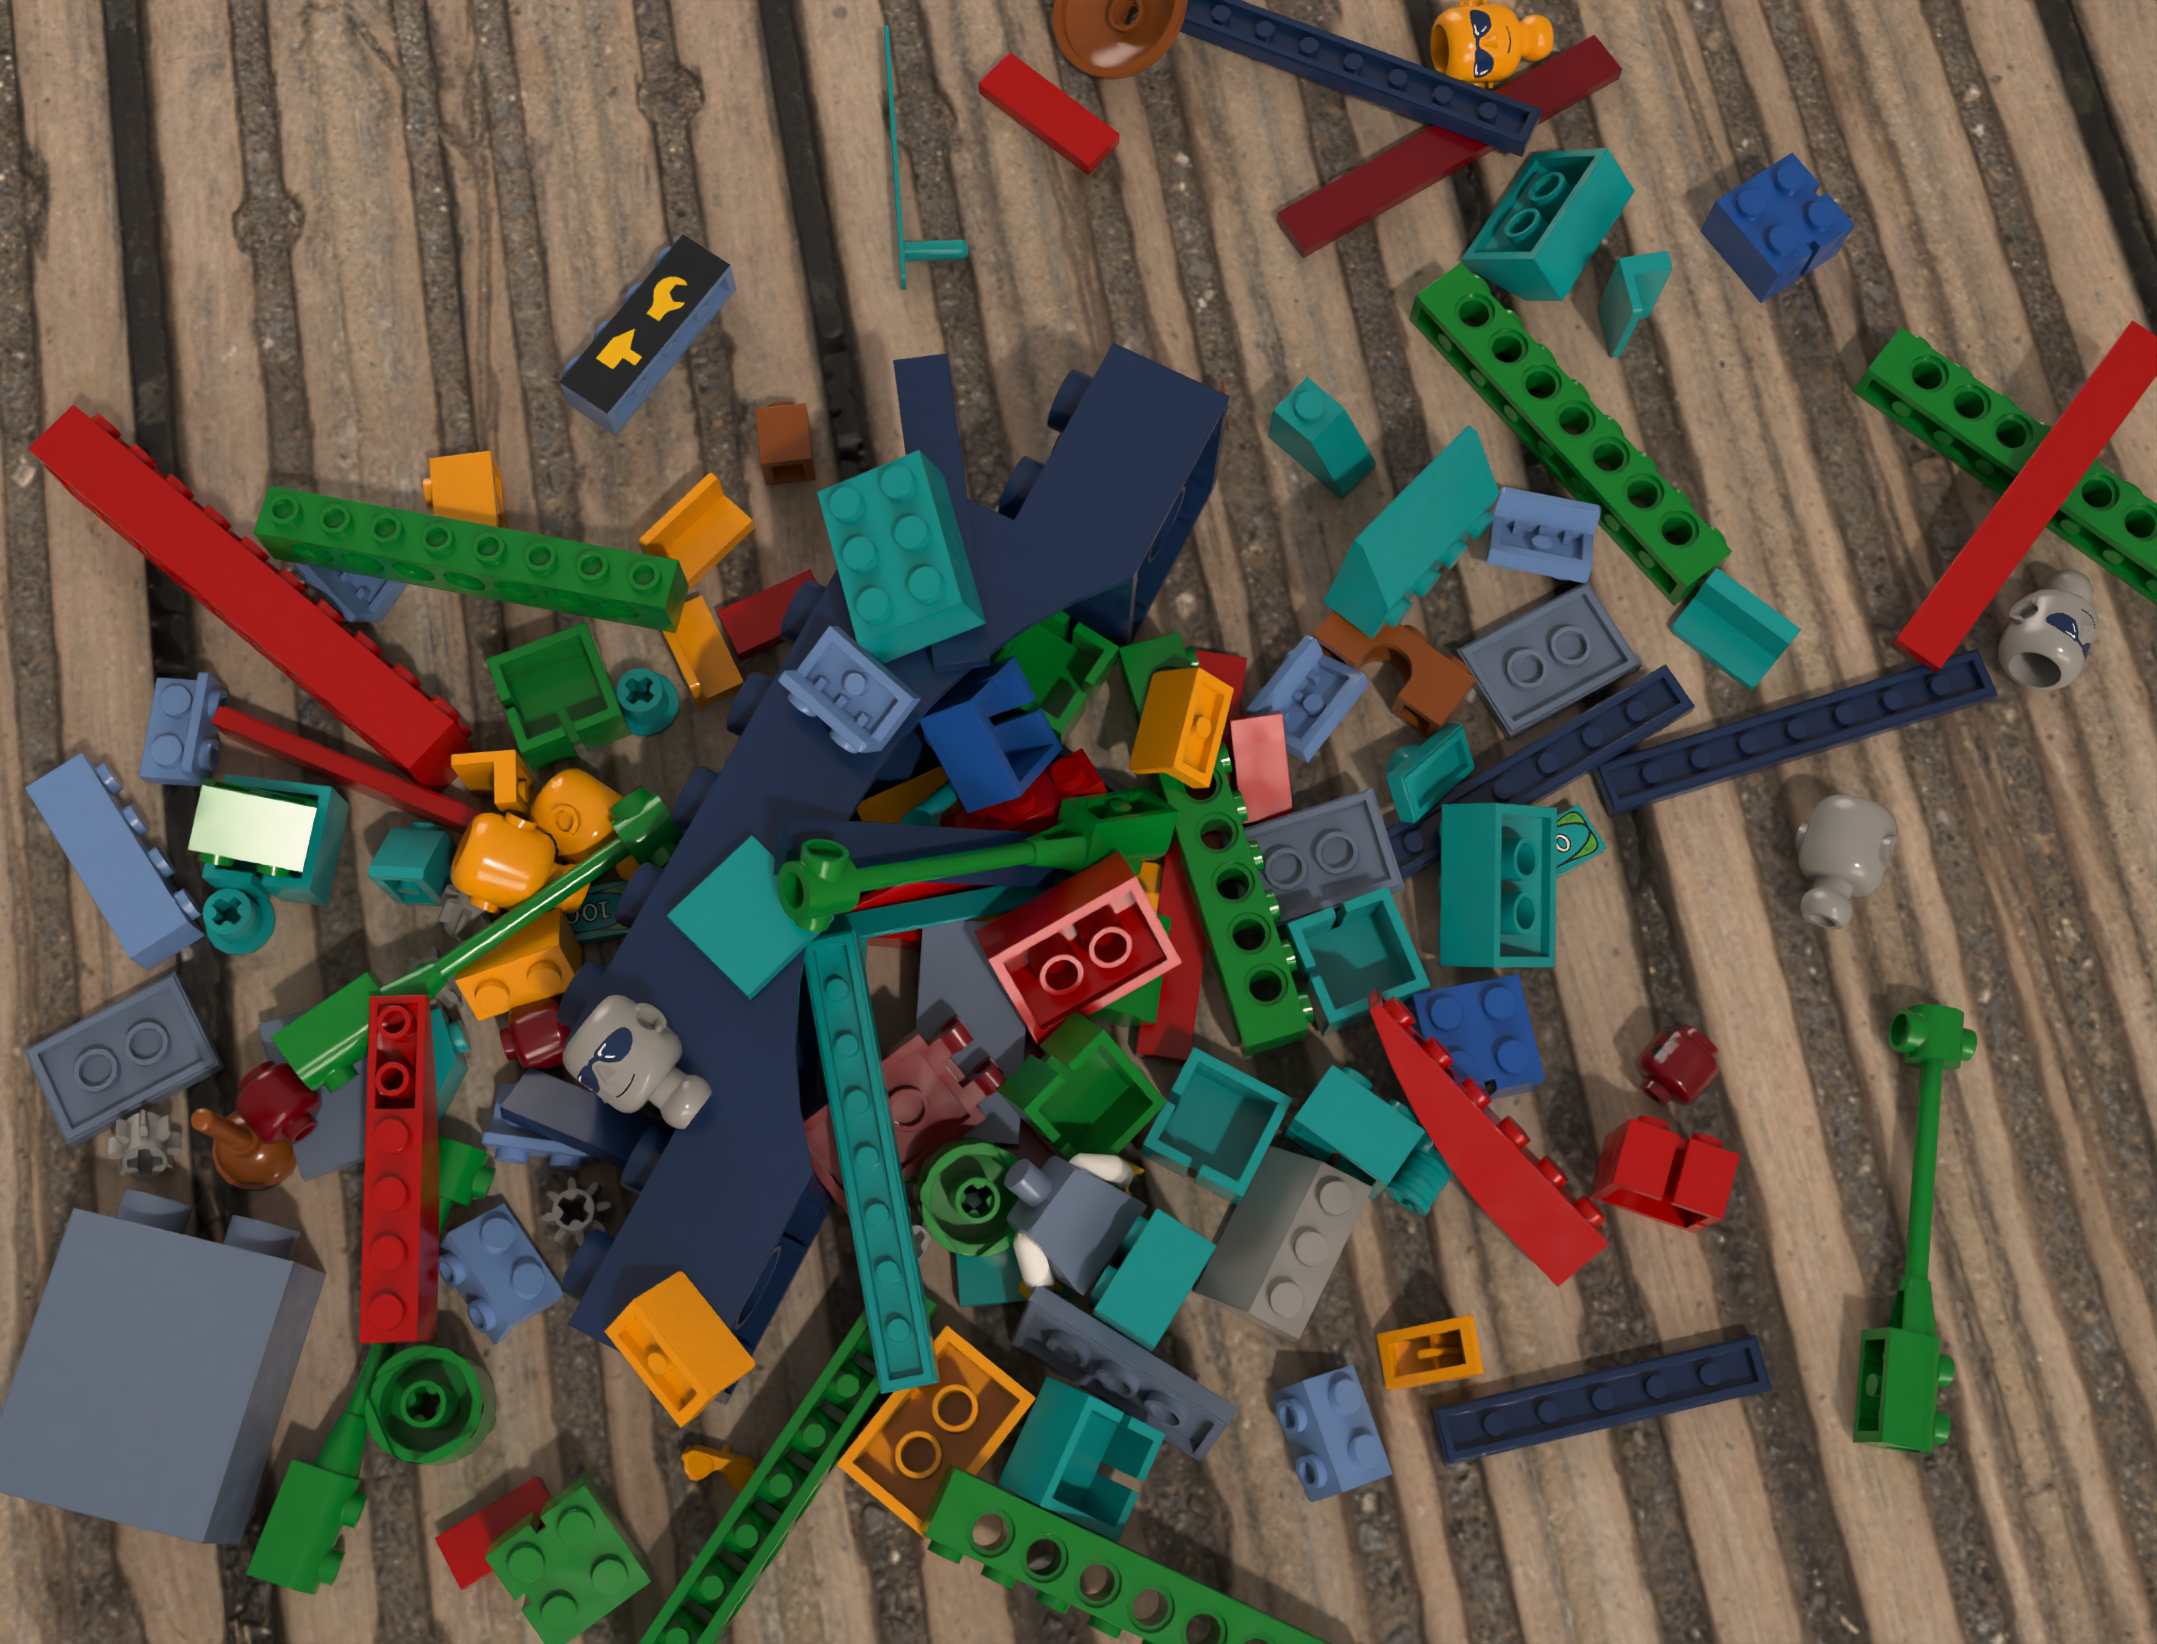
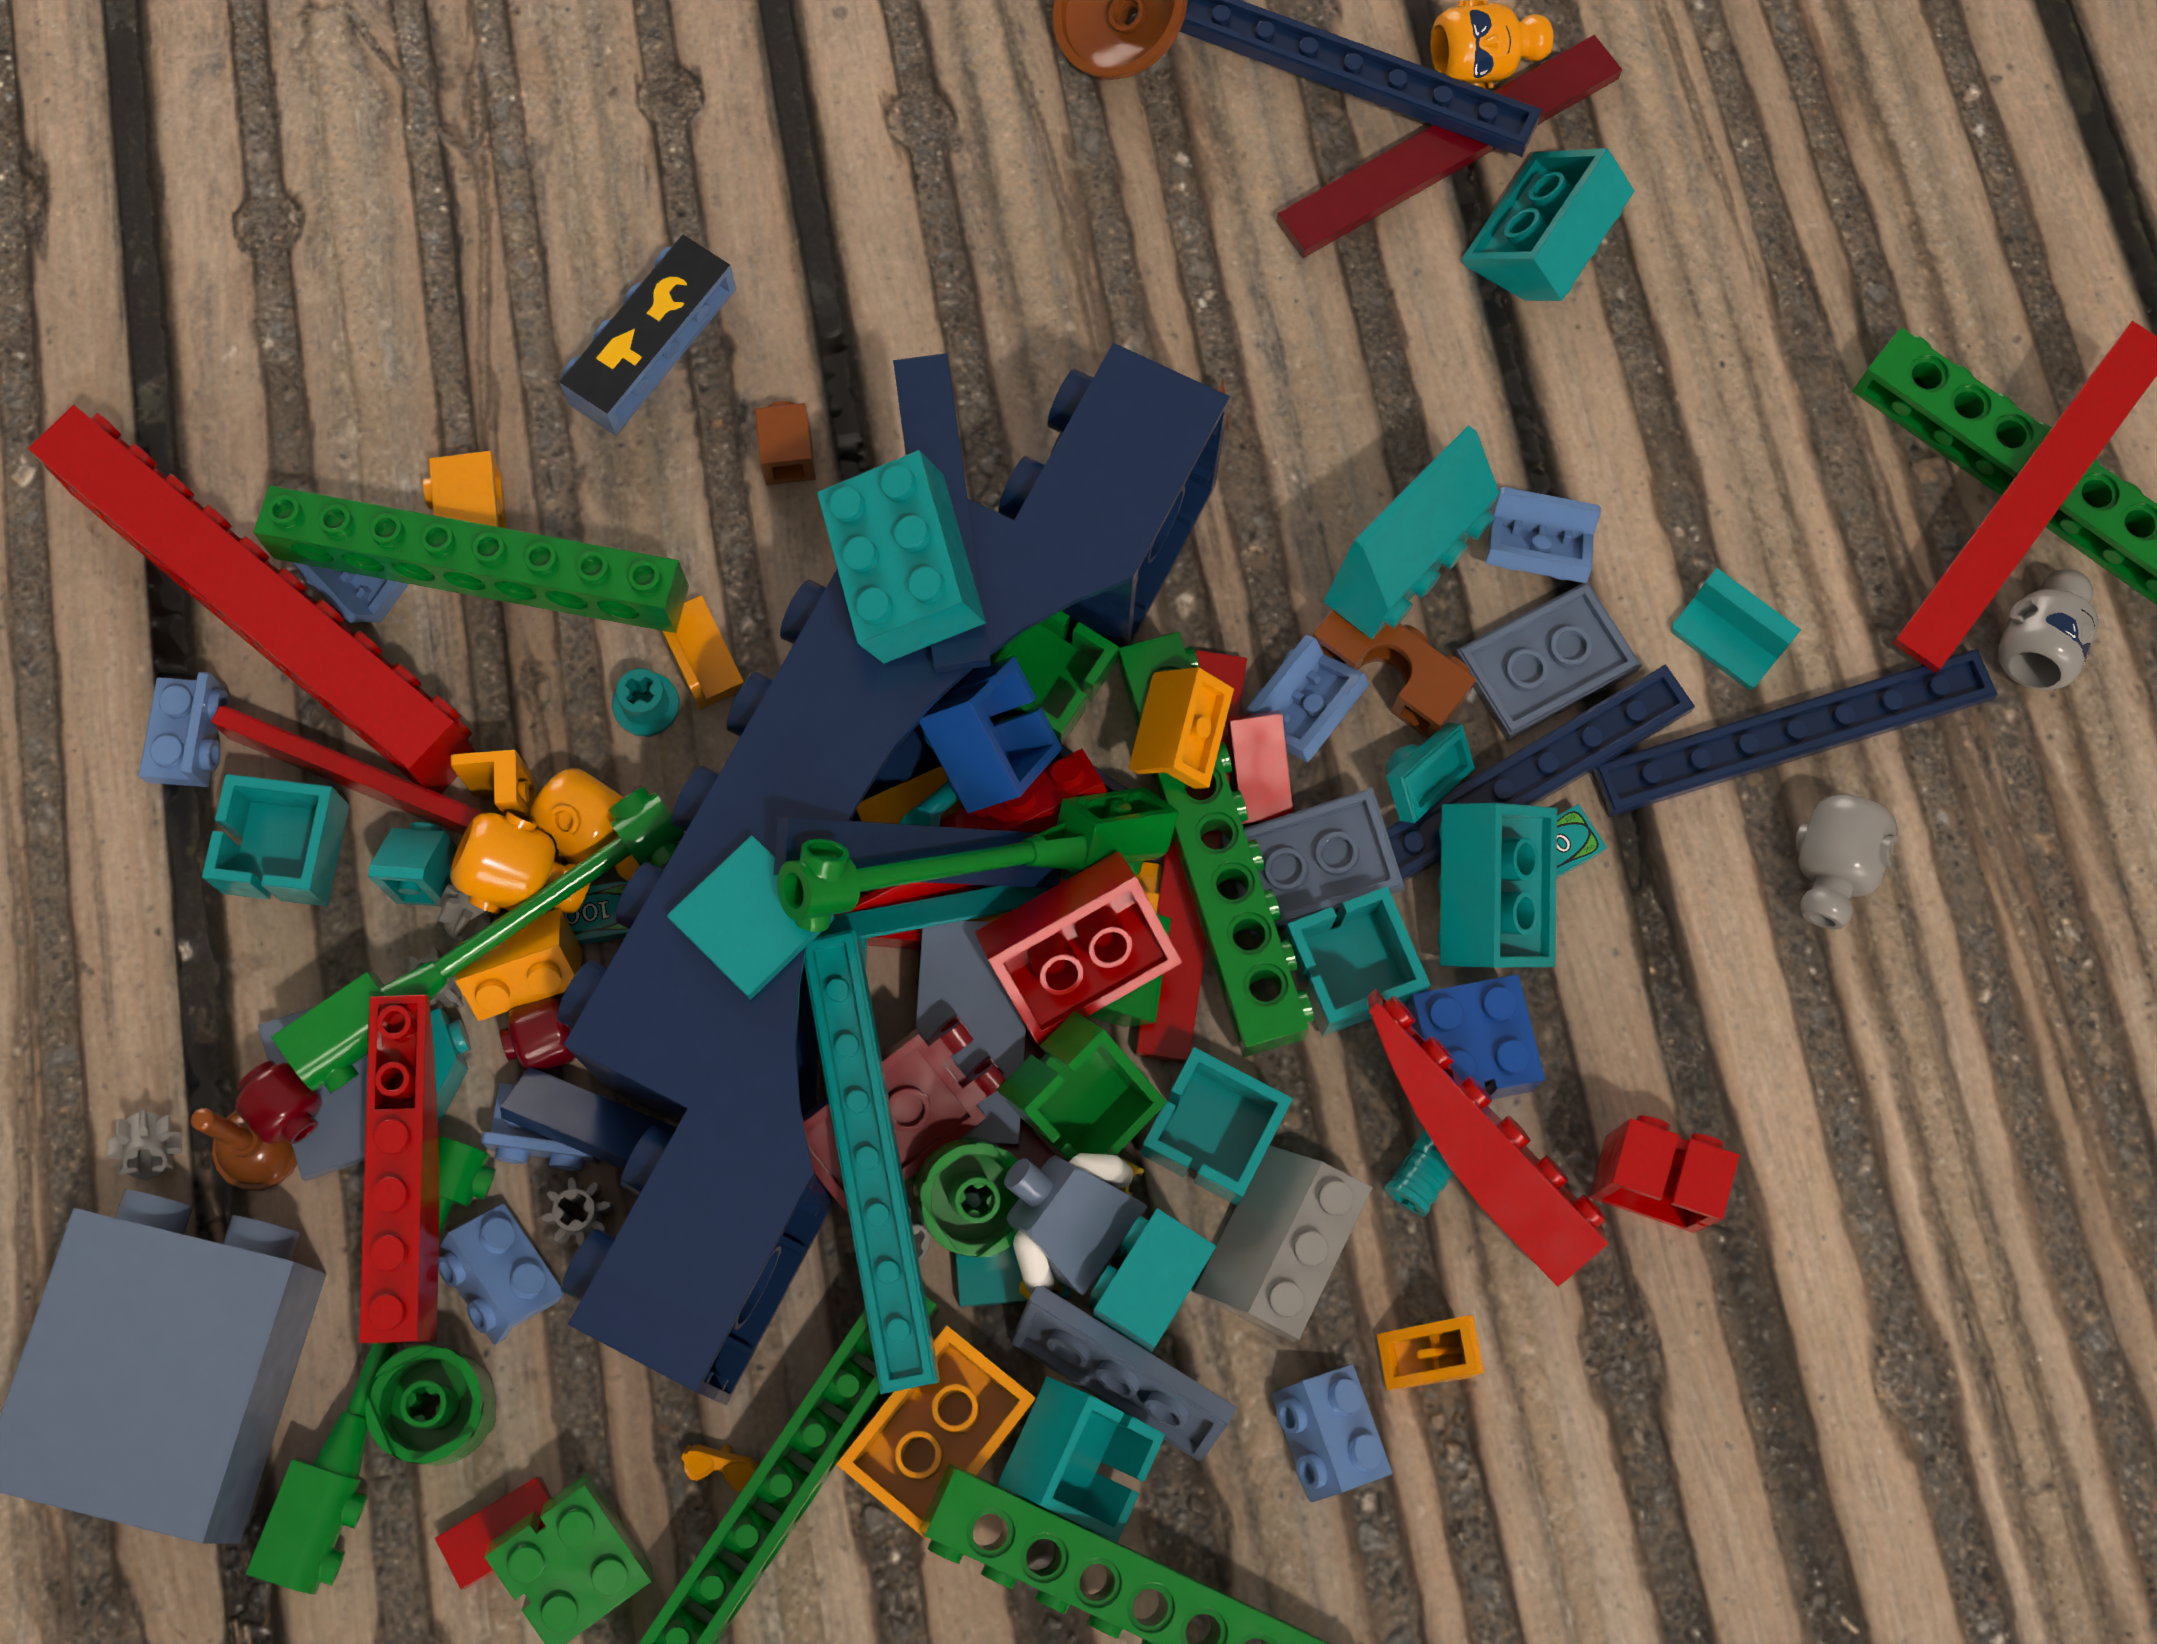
(116, 861): medium blue brick -> none
(124, 1059): sand blue tile -> none
(238, 922): teal piece -> none
(252, 827): brick -> none
(561, 694): green piece -> none
(631, 1058): light grey piece -> none
(679, 1347): light orange panel -> none
(698, 530): light orange panel -> none
(757, 620): red tile -> none
(850, 693): medium blue bracket -> none
(913, 250): teal piece -> none
(1049, 113): red tile -> none
(1321, 438): teal slope -> none
(1358, 1125): teal piece -> none
(1568, 457): green brick -> none
(1600, 1399): dark blue tile -> none
(1631, 296): teal panel -> none
(1677, 1065): dark red head -> none
(1771, 222): blue piece -> none
(1903, 1361): green bar -> none

